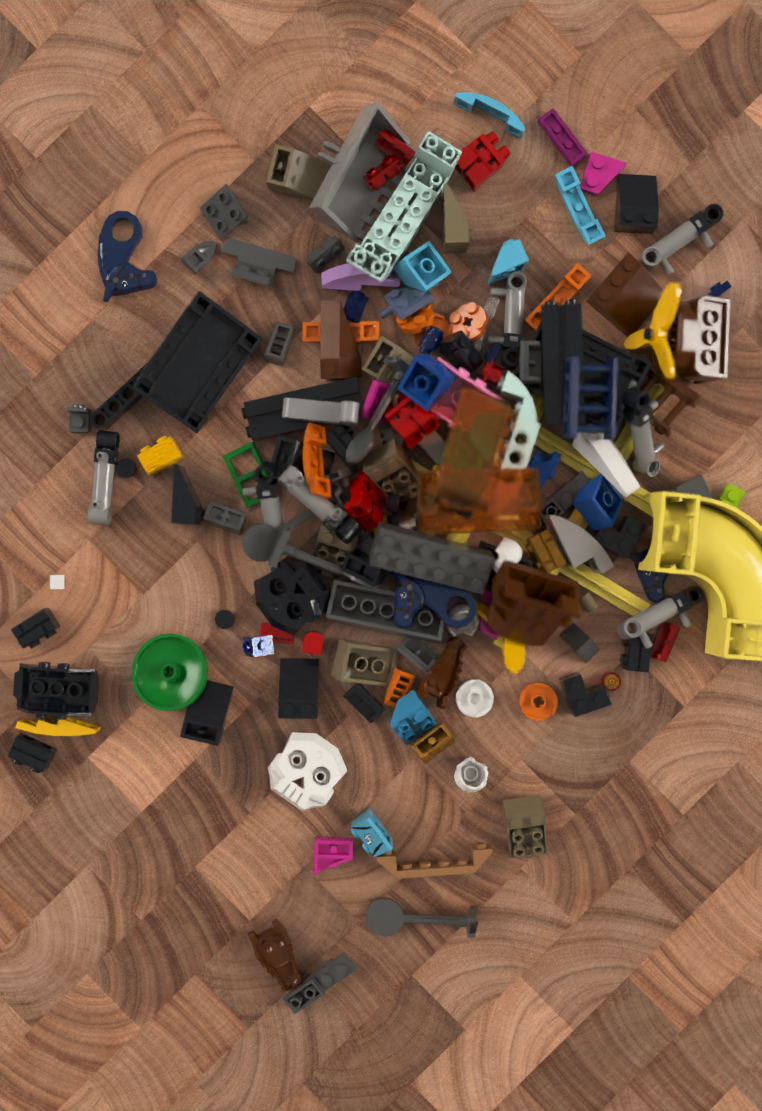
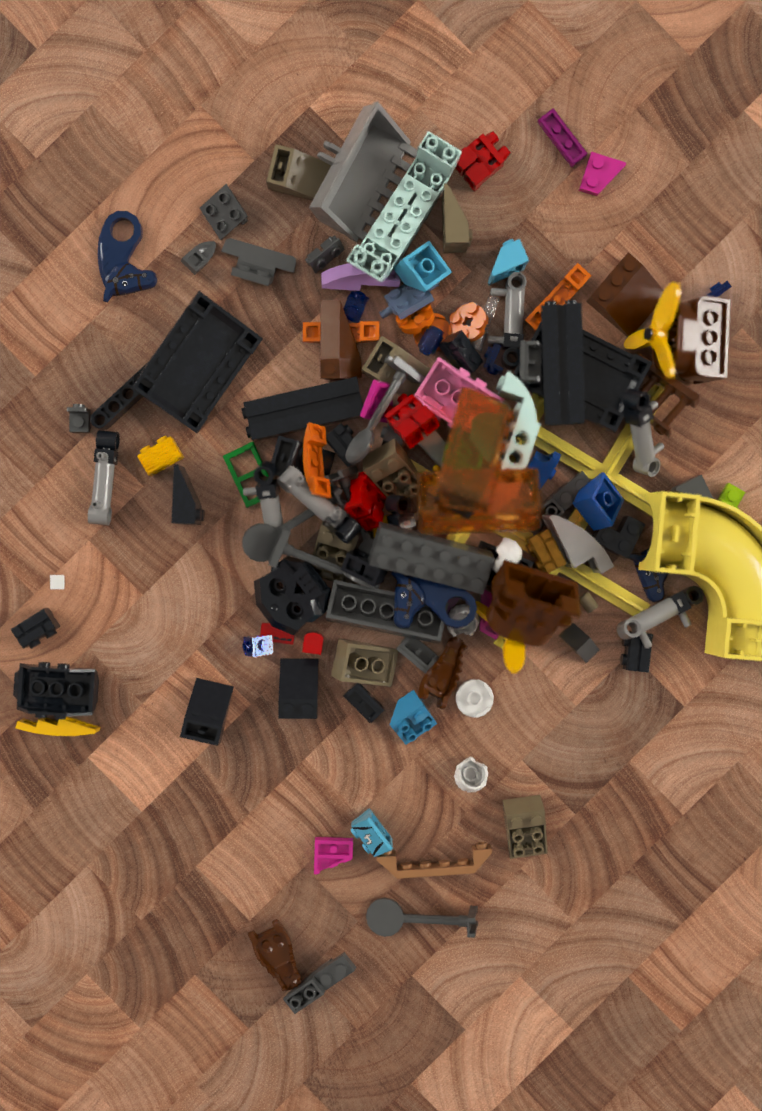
(31, 753): black brick -> none
(126, 468): black tile -> none
(169, 672): green dish -> none
(224, 619): black tile -> none
(225, 518): dark grey hinge -> none
(279, 359): dark grey slope -> none
(315, 758): white brick -> none
(321, 411): light grey beam -> none
(375, 175): red hinge -> none
(392, 145): red hinge -> none
(392, 686): orange slope -> none
(426, 381): blue slope -> none
(433, 743): pearl gold brick -> none
(492, 372): red hinge -> none
(493, 107): medium azure slope -> none
(547, 695): orange plate -> none
(572, 407): dark blue fence -> none
(578, 207): medium azure slope -> none
(581, 699): black brick -> none
(607, 460): white wedge -> none
(611, 681): clear red tile -> none
(636, 204): black slope -> none
(664, 641): red hinge -> none
(681, 236): light grey piece -> none

